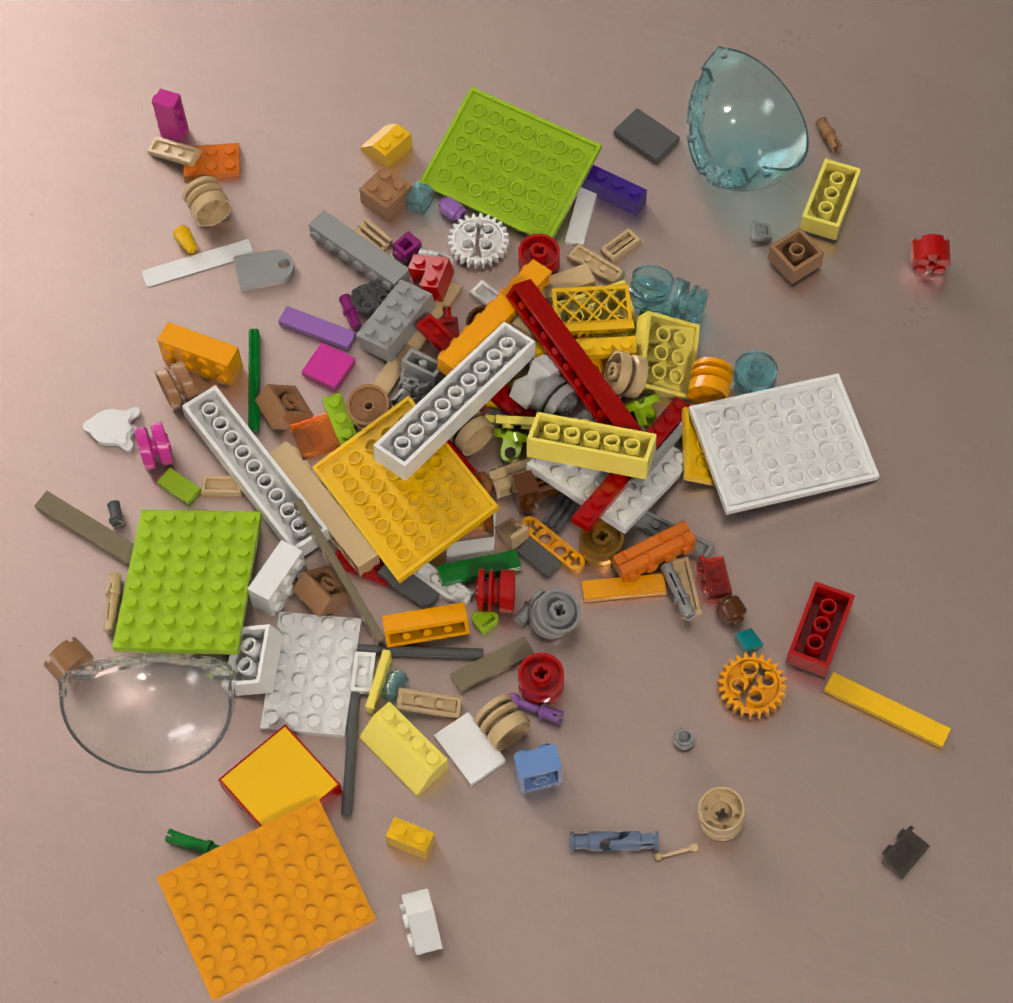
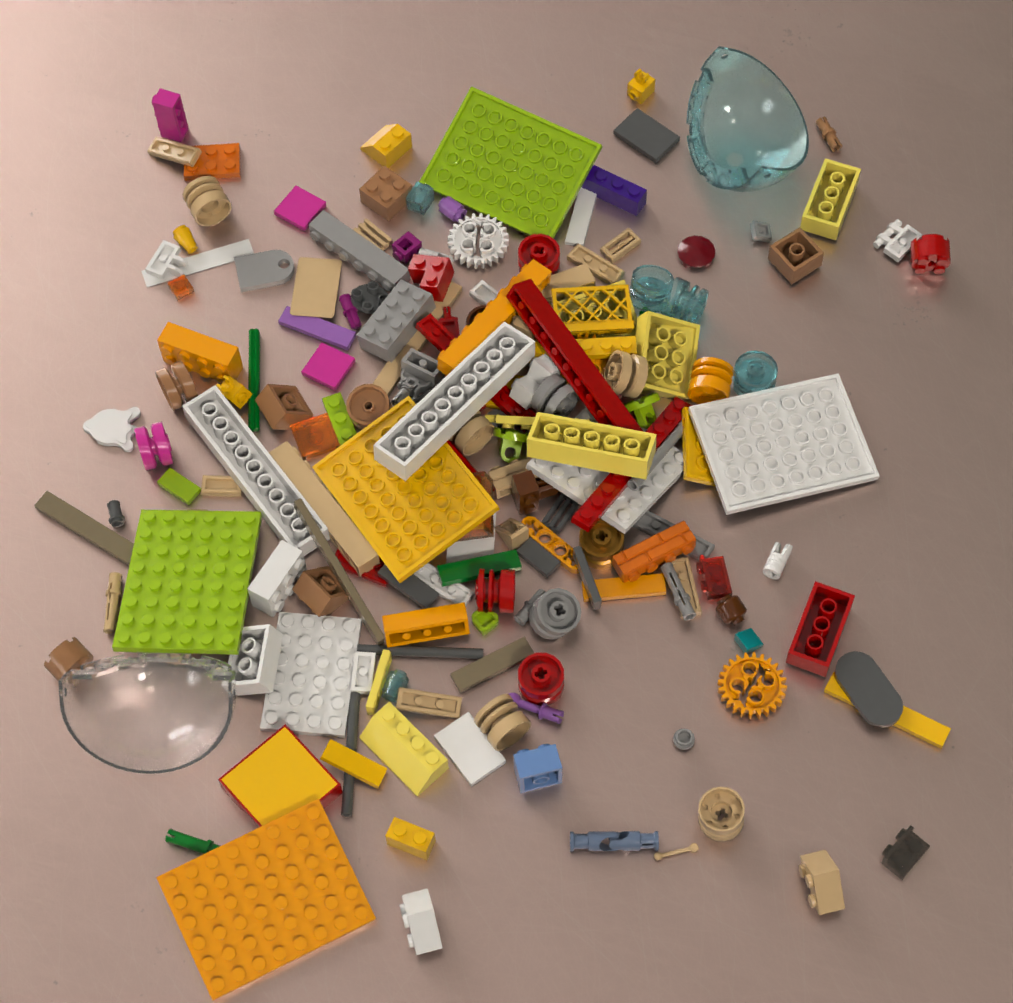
(163, 261): none -> white hinge
(180, 287): none -> clear orange plate
(234, 391): none -> yellow brick
(300, 208): none -> dark pink tile
(316, 287): none -> tan sticker
(353, 763): none -> yellow tile
(587, 578): none -> dark grey tile
(640, 86): none -> yellow brick
(696, 251): none -> dark red dish
(777, 561): none -> white hinge
(823, 880): none -> tan brick
(868, 689): none -> dark grey tile
(901, 243): none -> white plate

